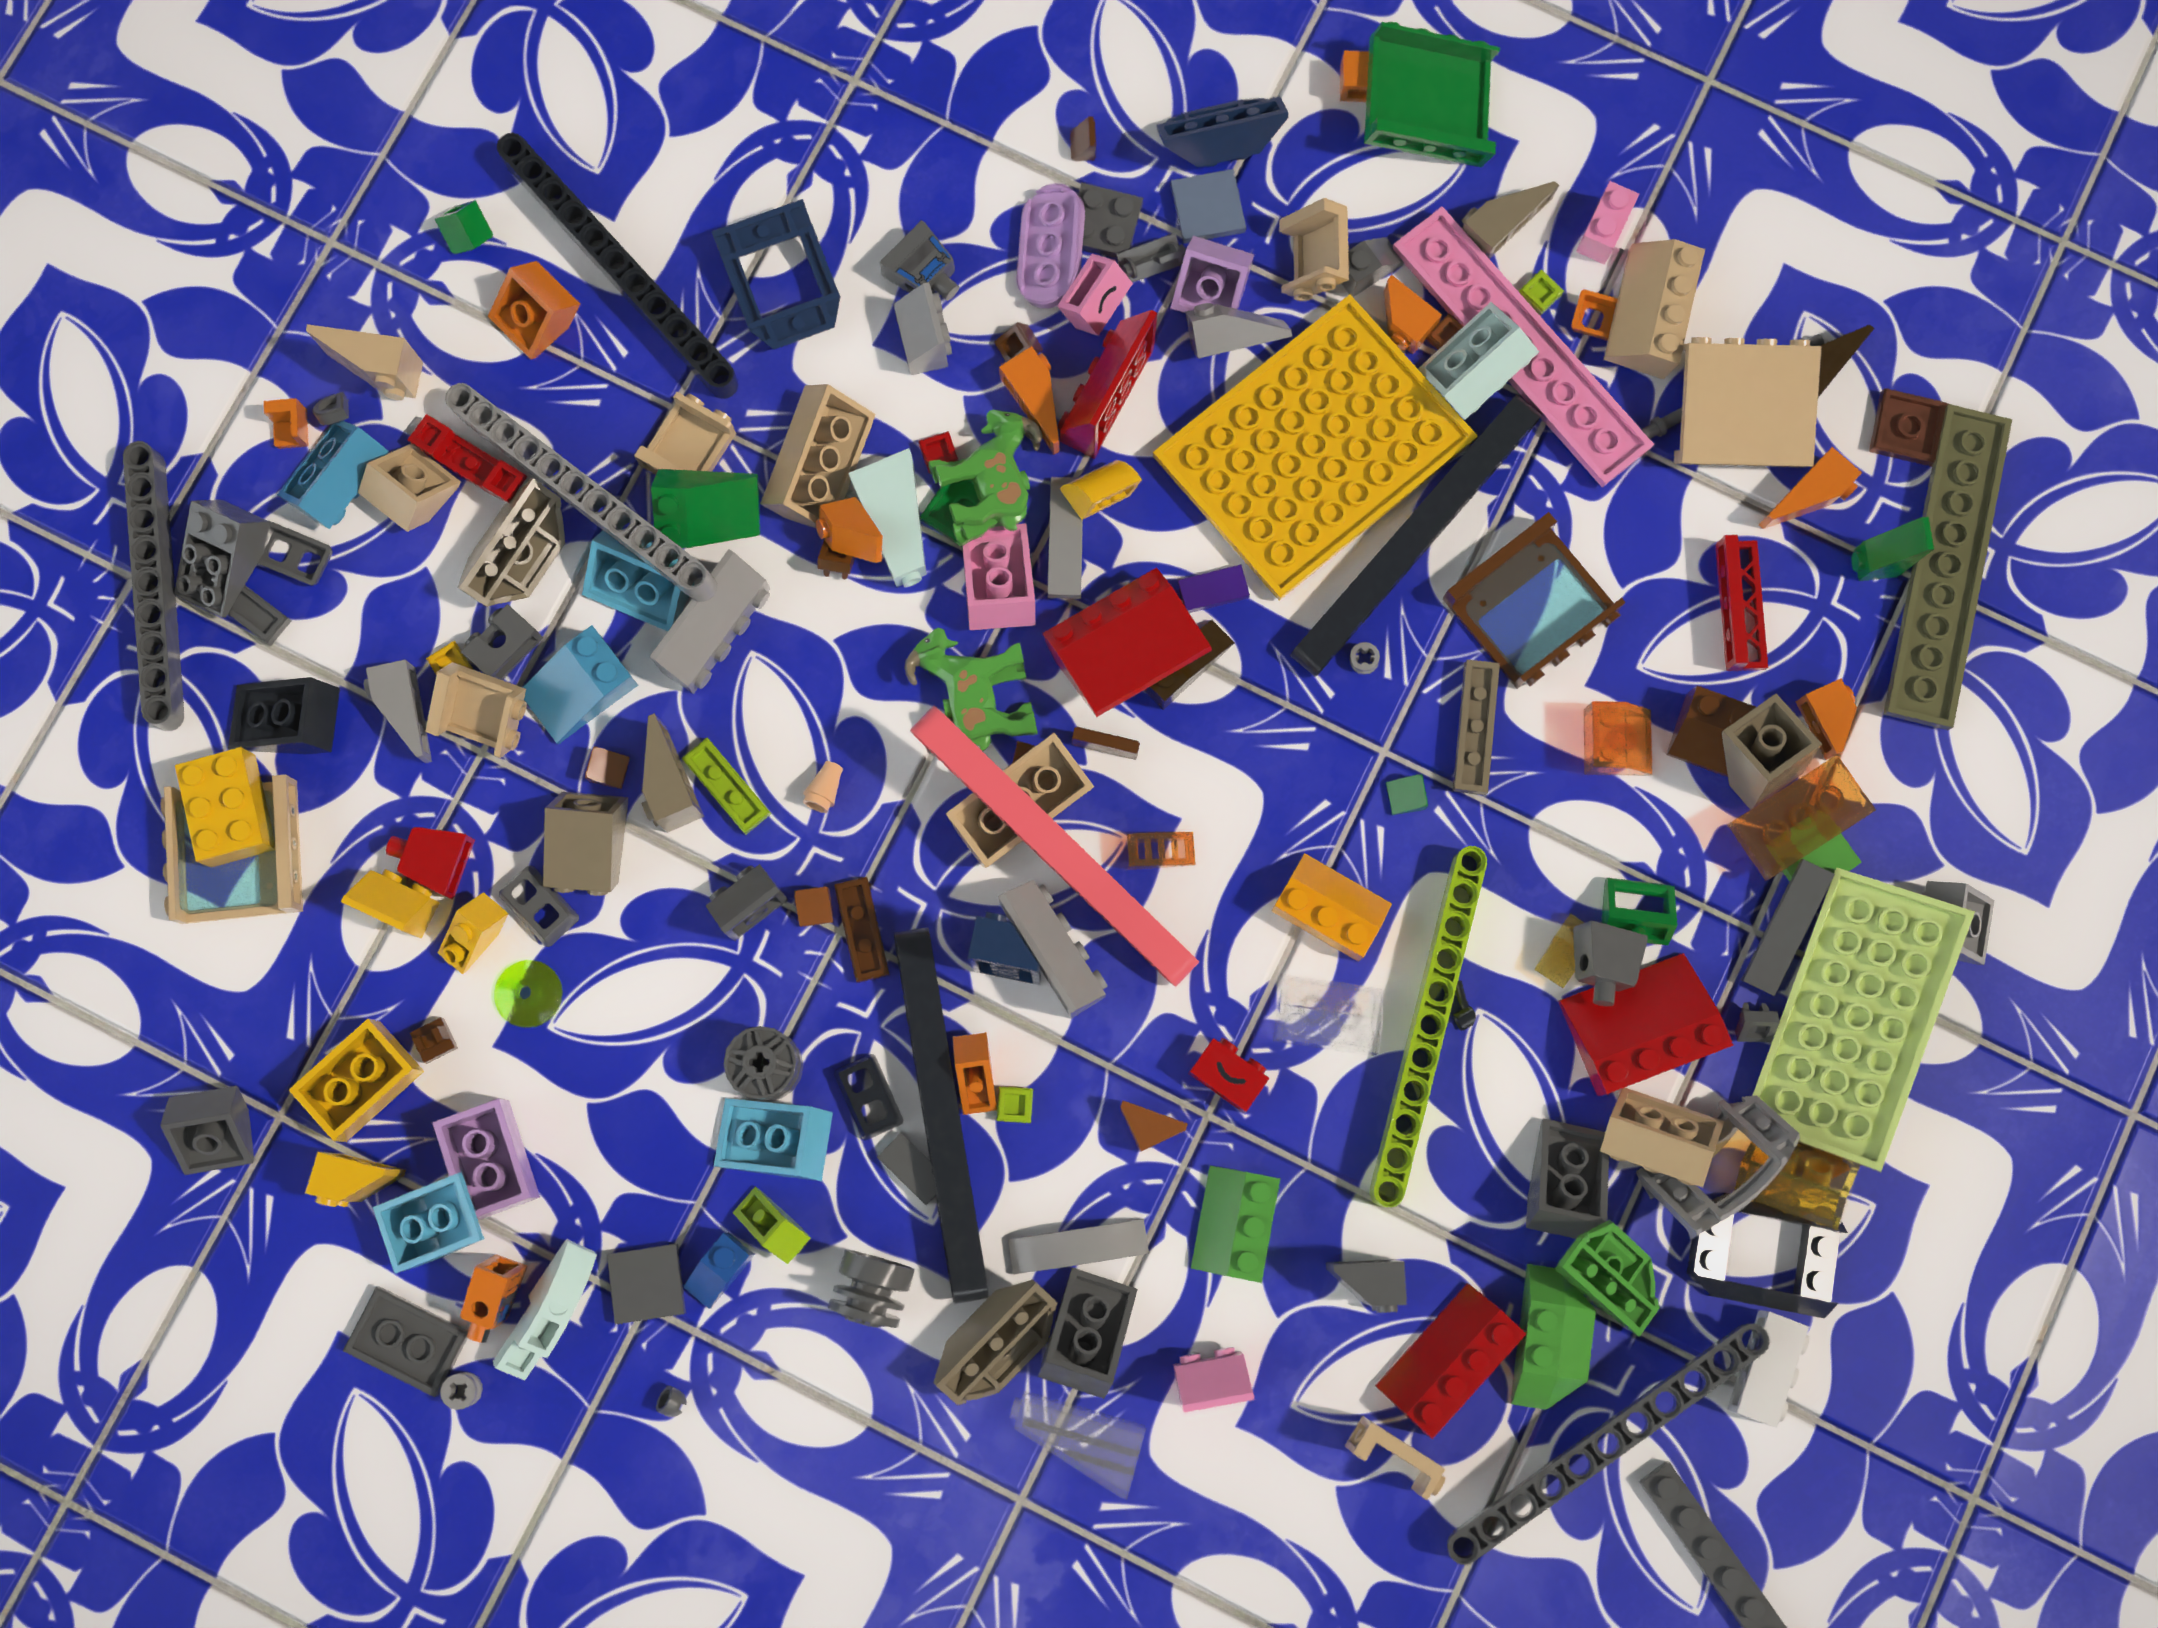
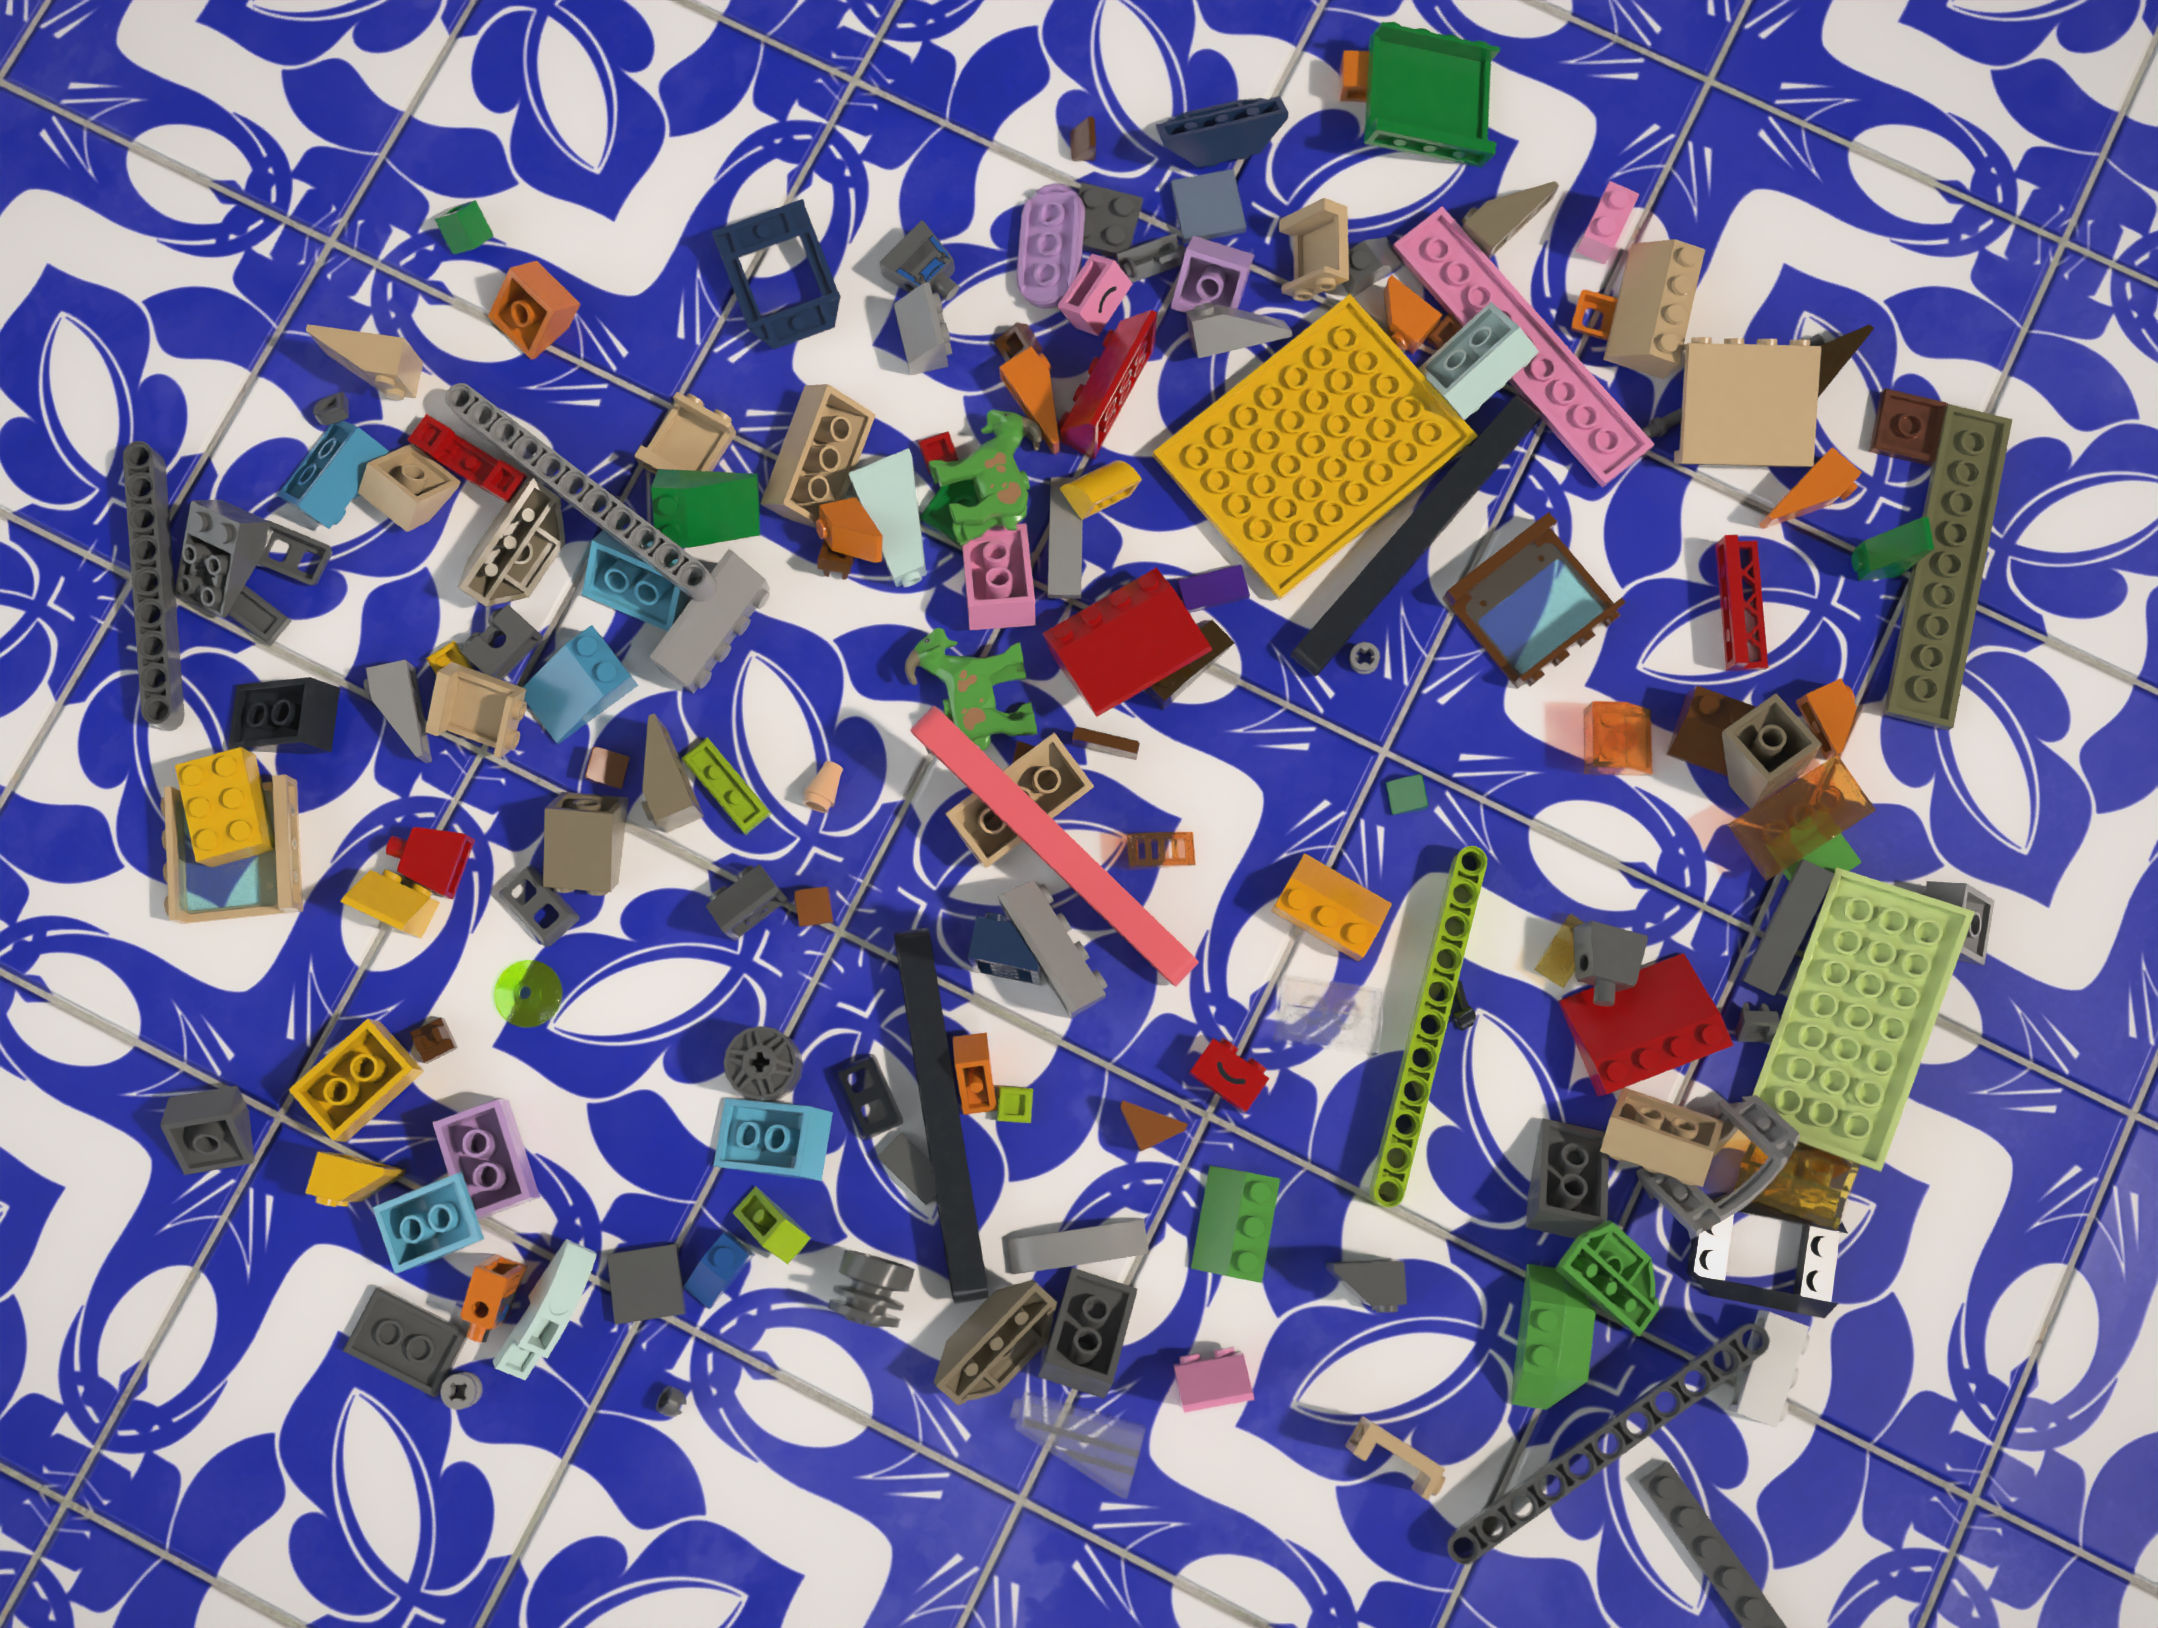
(289, 422): orange panel -> none
(472, 932): yellow slope -> none
(610, 252): black beam -> none
(862, 930): reddish brown tile -> none
(1450, 1360): red slope -> none
(1476, 727): dark tan plate -> none
(1541, 292): lime tile -> none
(1657, 926): green tile -> none

